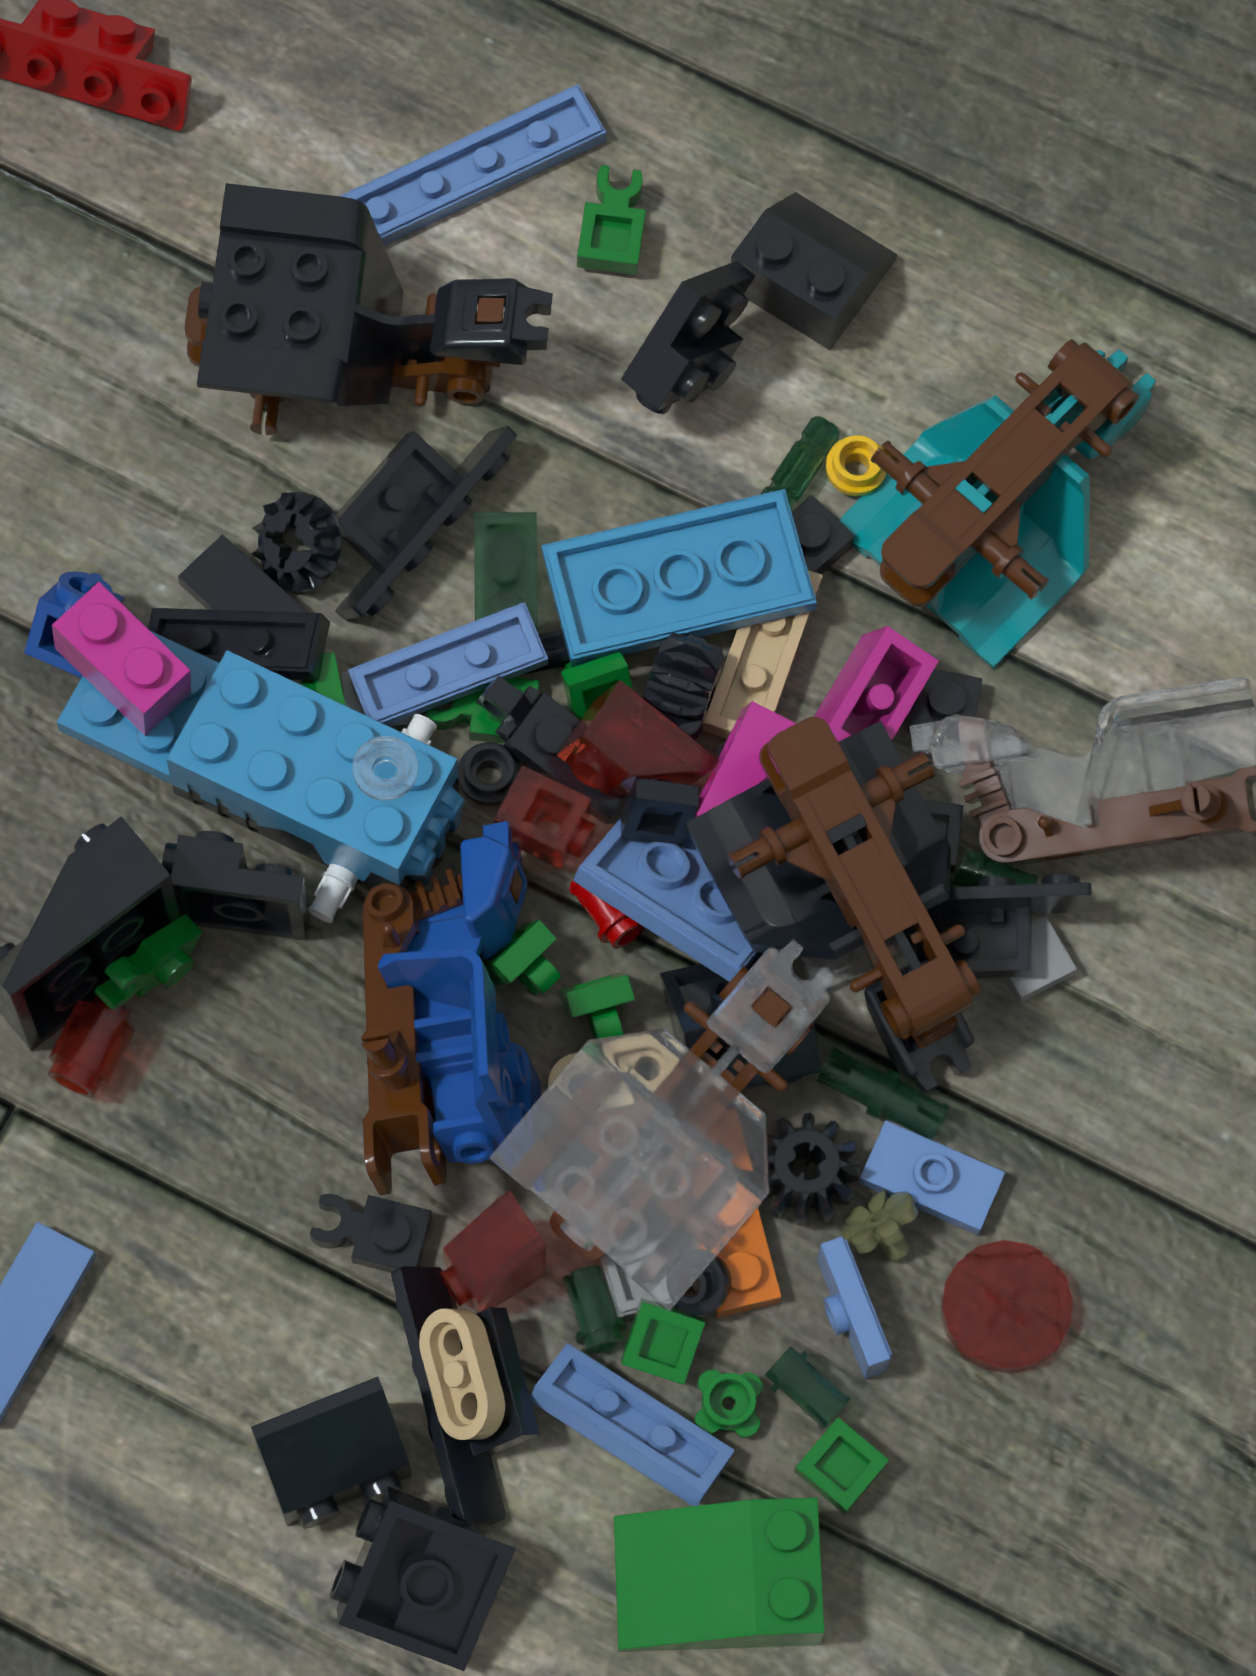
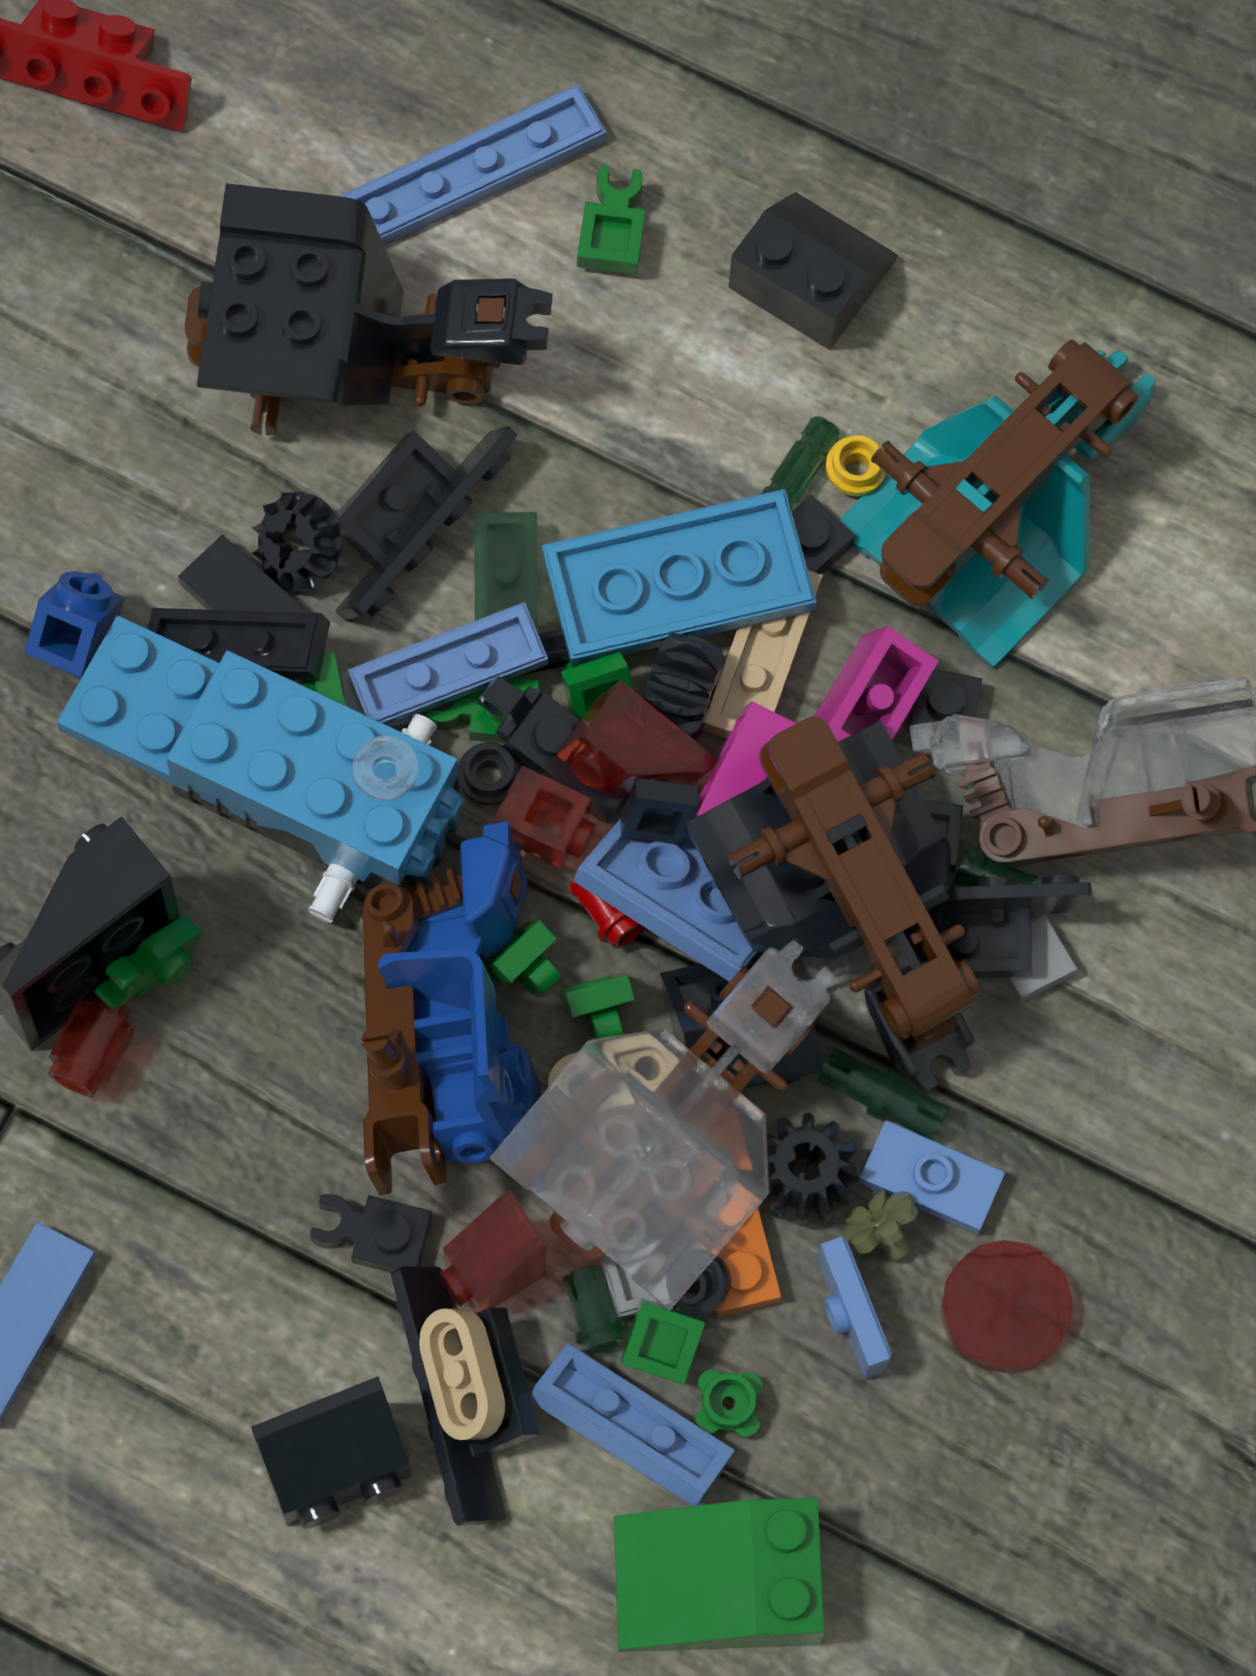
(122, 658): dark pink brick -> none
(223, 894): black plate -> none
(421, 1578): black plate -> none
(691, 340): black plate -> none
(806, 1387): clear green pin -> none
(841, 1466): green plate -> none

